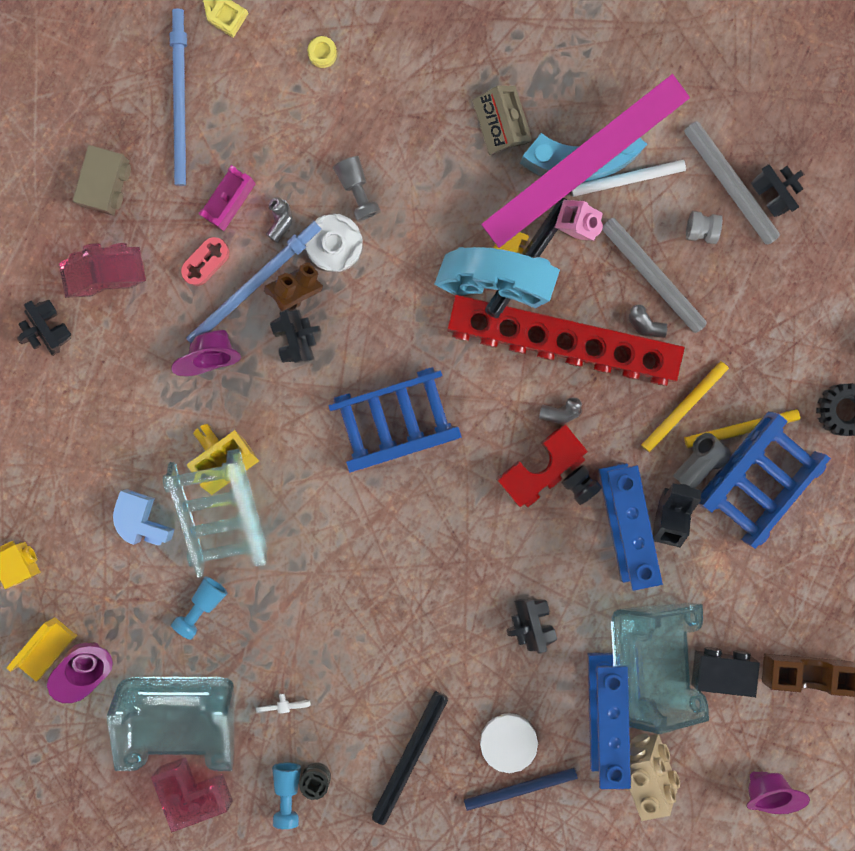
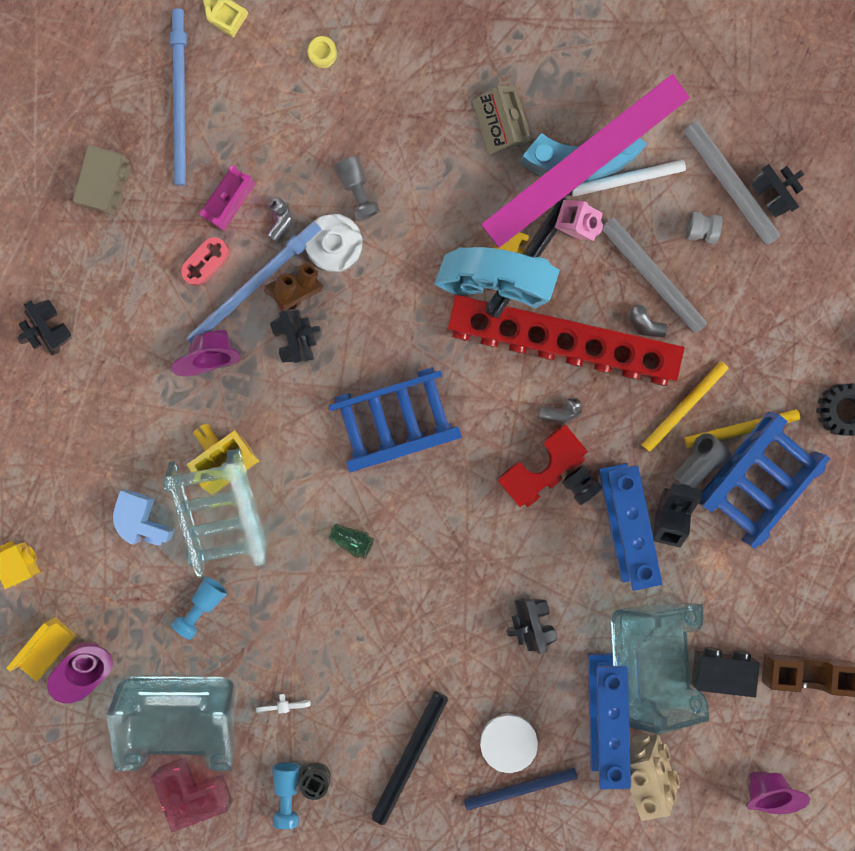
(101, 269): clear pink brick -> none
(354, 541): none -> clear green cone

